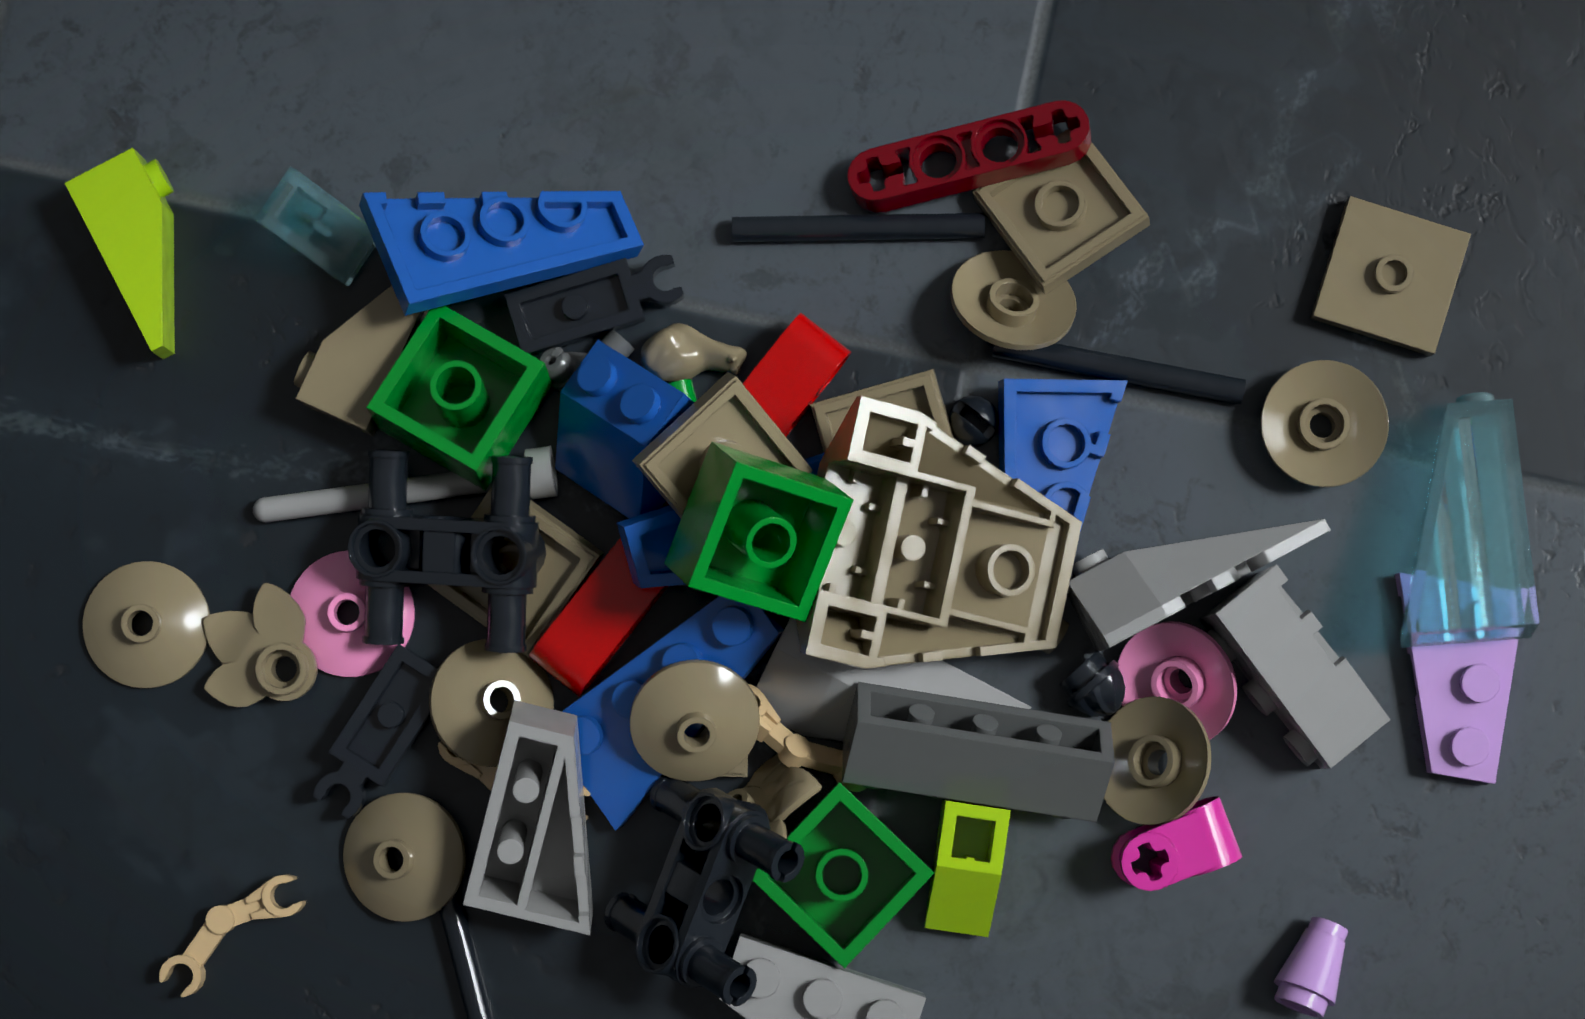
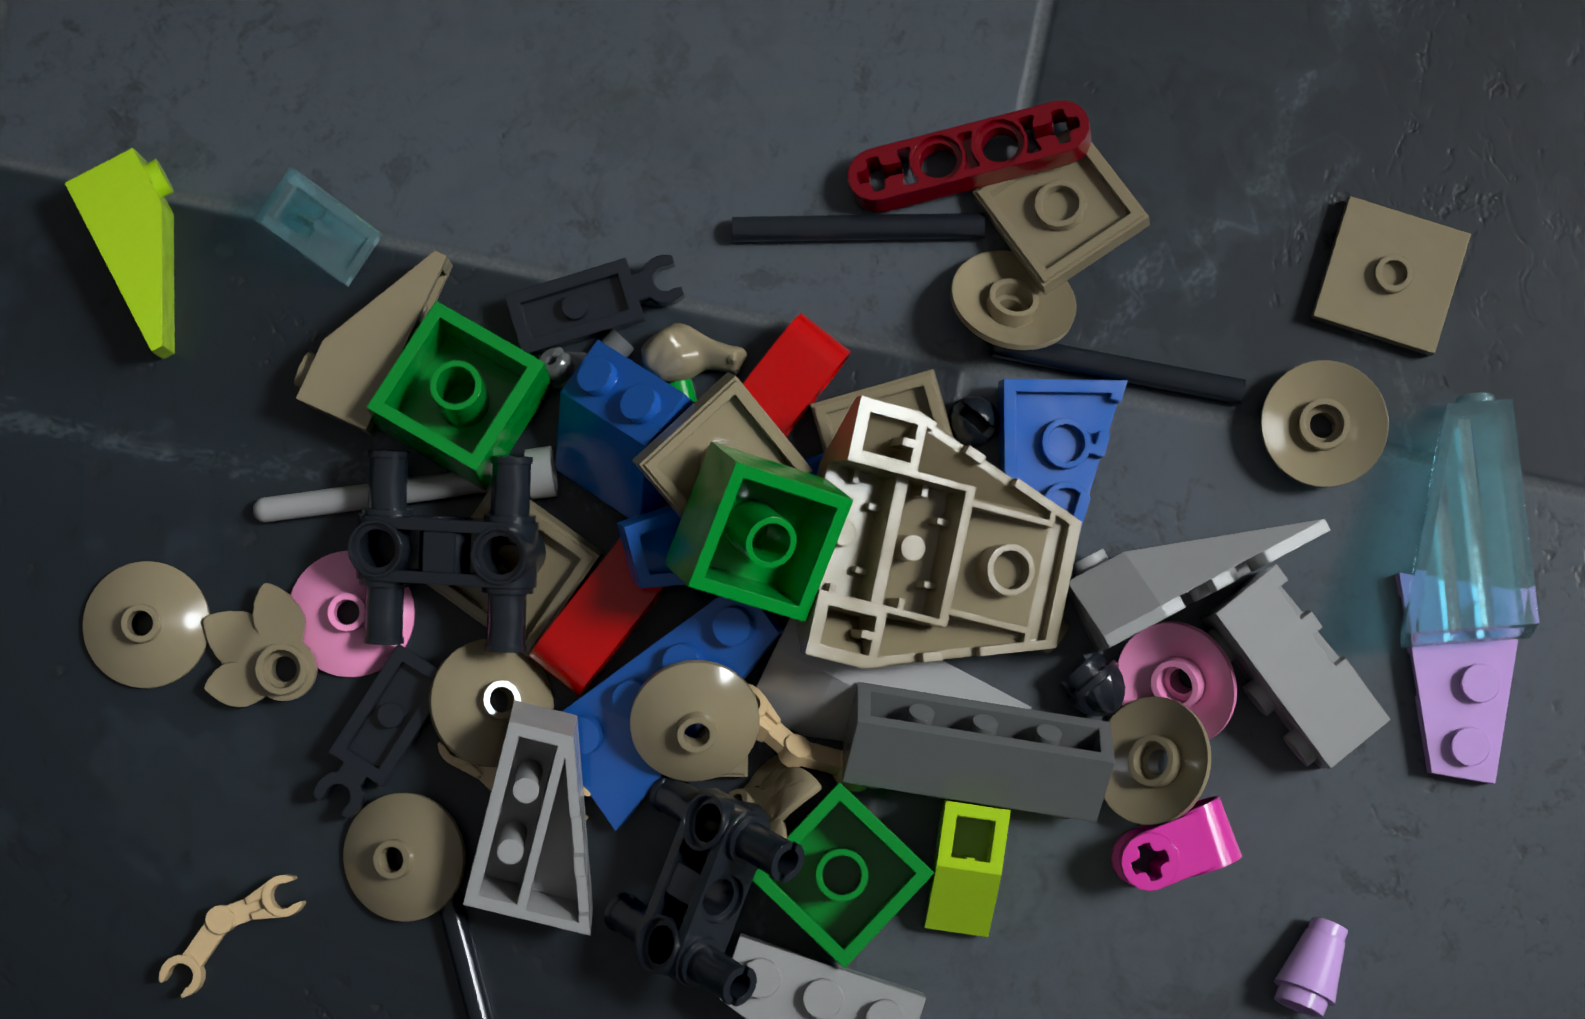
(475, 247): blue wing -> none

